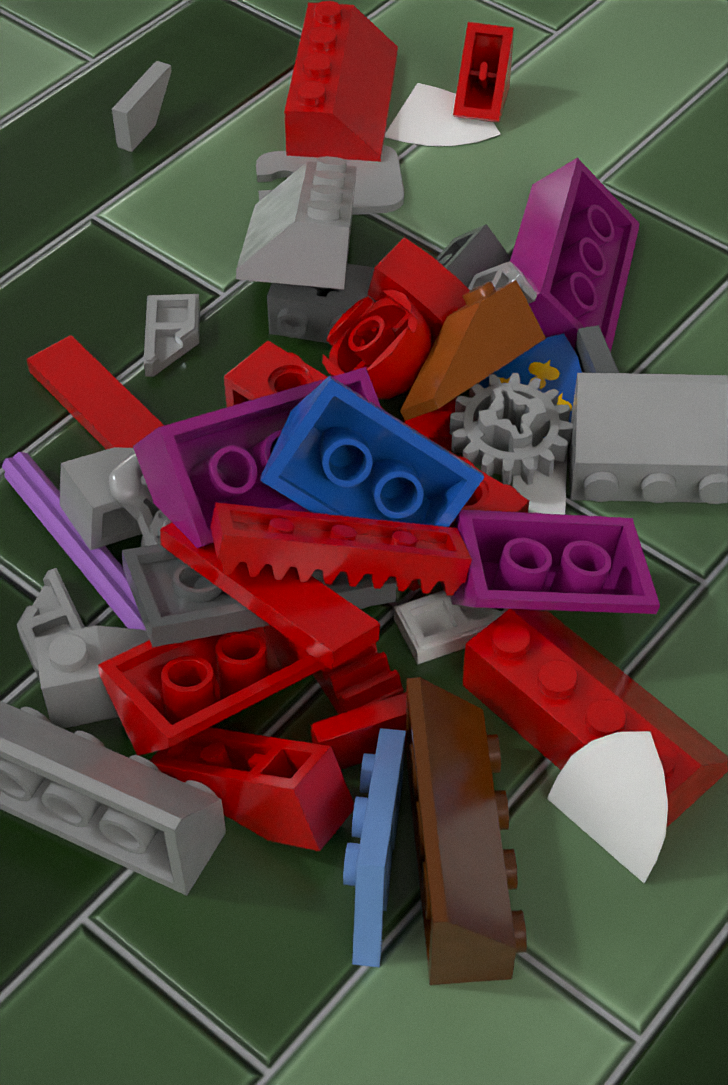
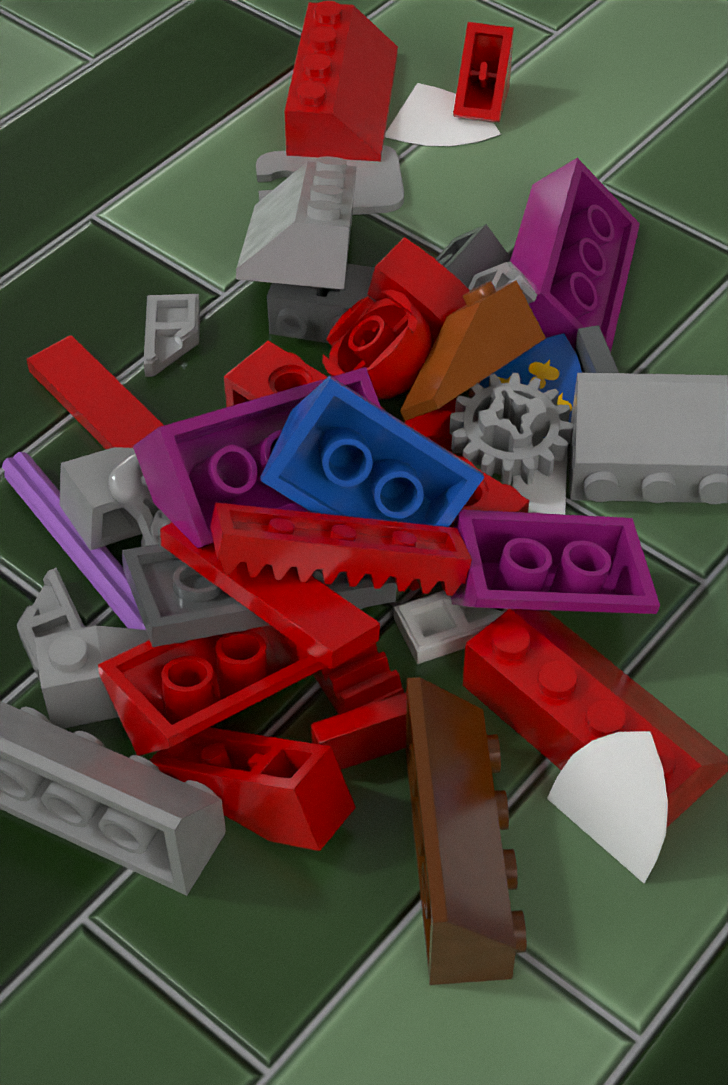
(139, 108): light grey tile -> none
(369, 863): medium blue wing -> none

